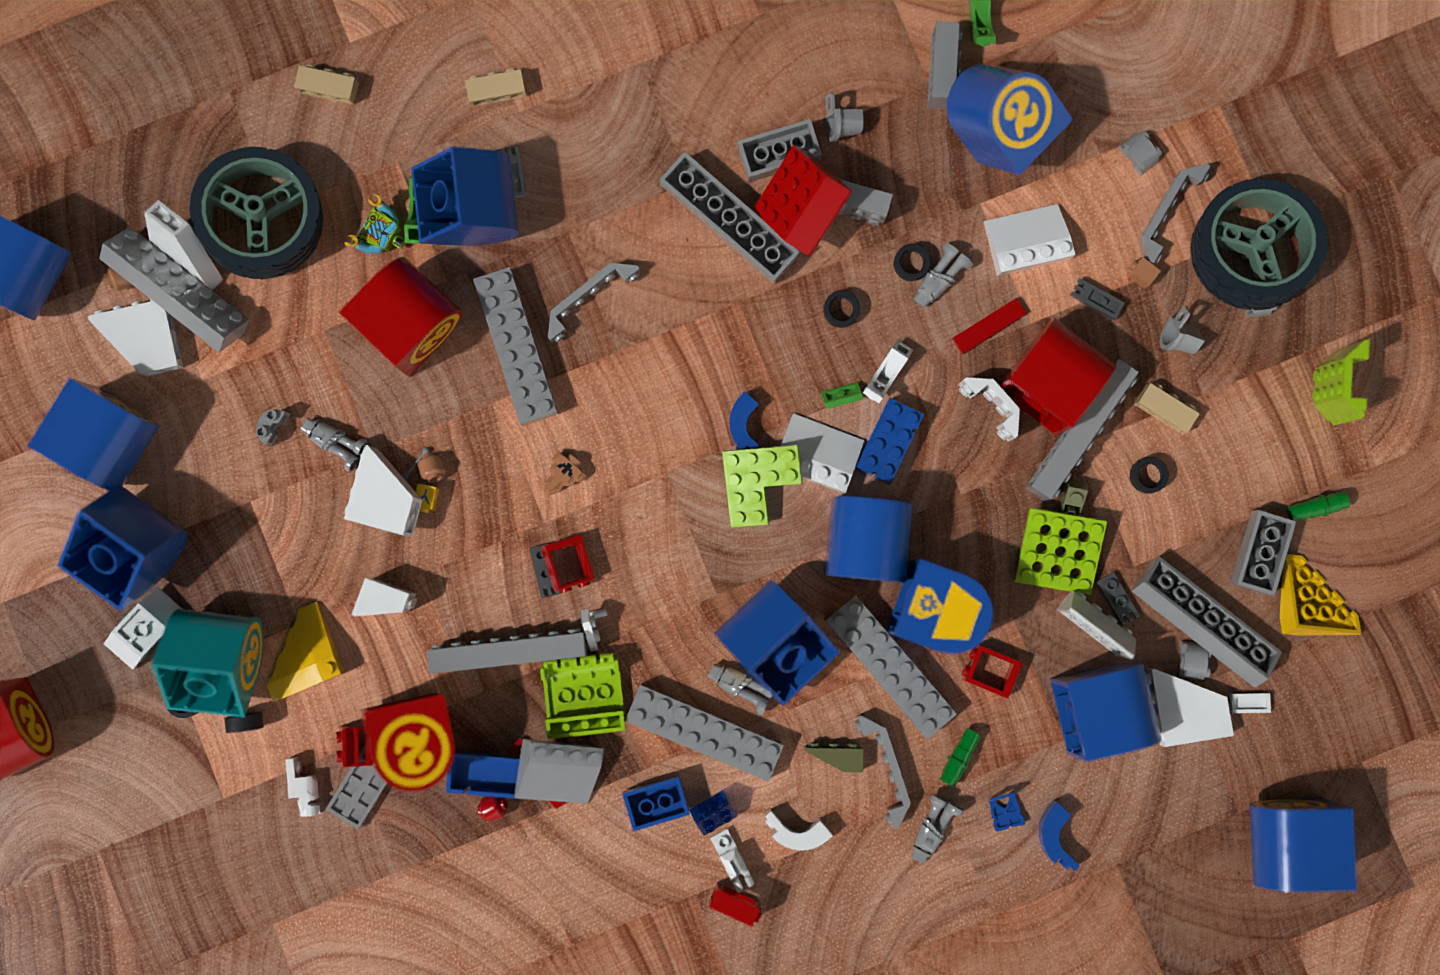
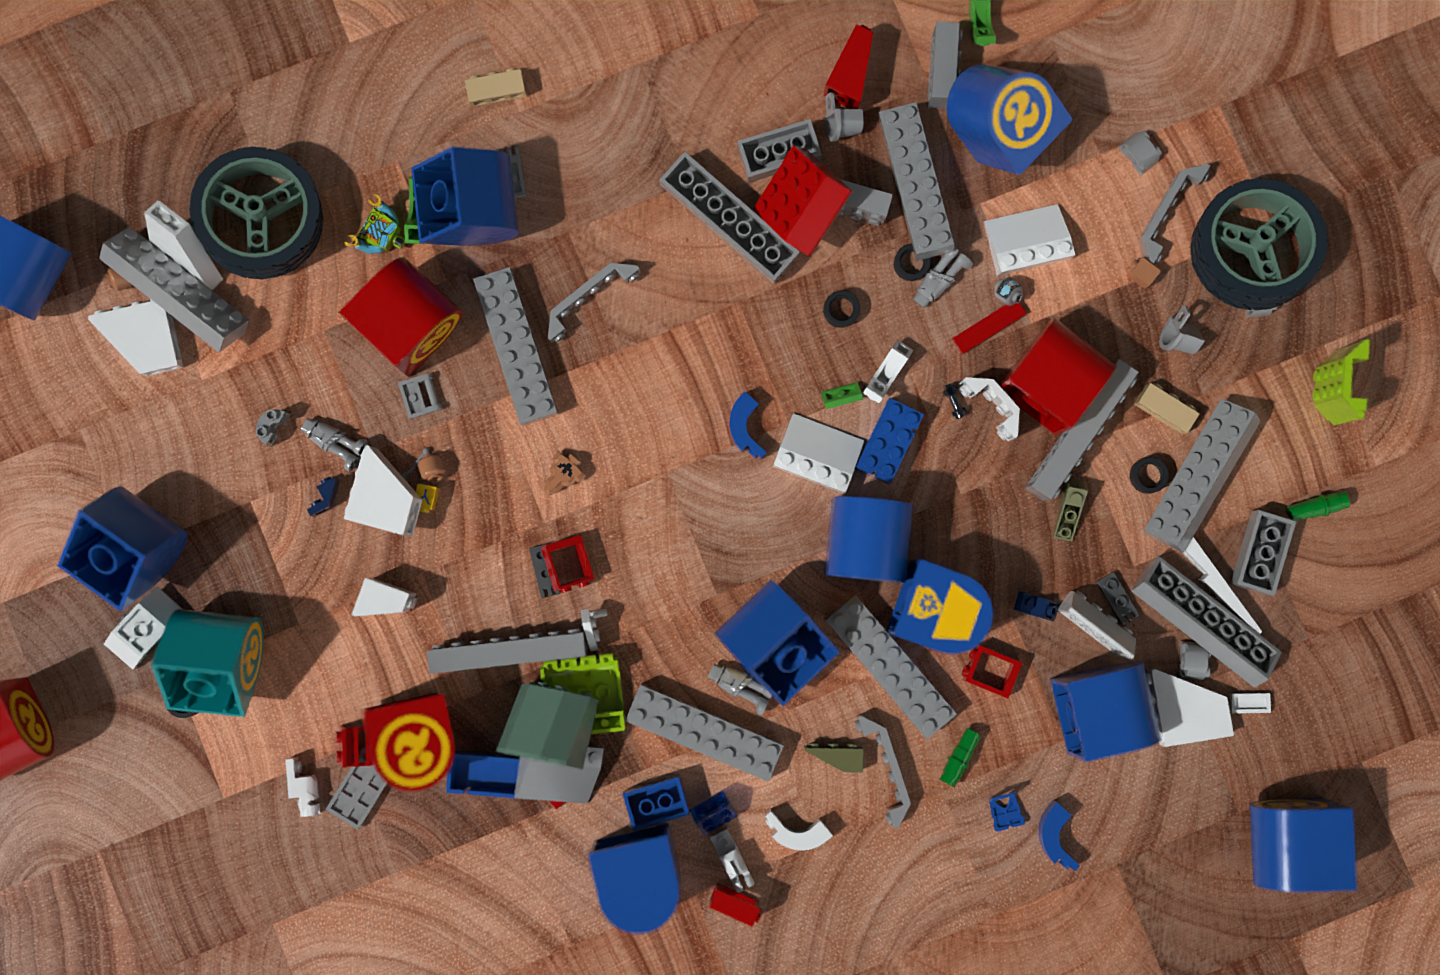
(93, 434): blue brick -> none
(250, 722): black tyre -> none
(307, 656): yellow slope -> none
(326, 84): tan brick -> none
(328, 491): none -> dark blue slope
(414, 399): none -> light grey plate
(492, 808): red head -> none
(549, 725): none -> sand green windscreen
(637, 878): none -> blue brick
(750, 473): lime plate -> none
(850, 70): none -> red slope
(916, 181): none -> light grey brick
(929, 835): light grey piece -> none
(950, 392): none -> black bar
(1008, 291): none -> head
(1036, 606): none -> dark blue slope
(1057, 520): lime piece -> none
(1097, 299): dark grey hinge -> none
(1202, 475): none -> light grey brick
(1217, 585): none -> white slope
(1309, 606): yellow slope -> none

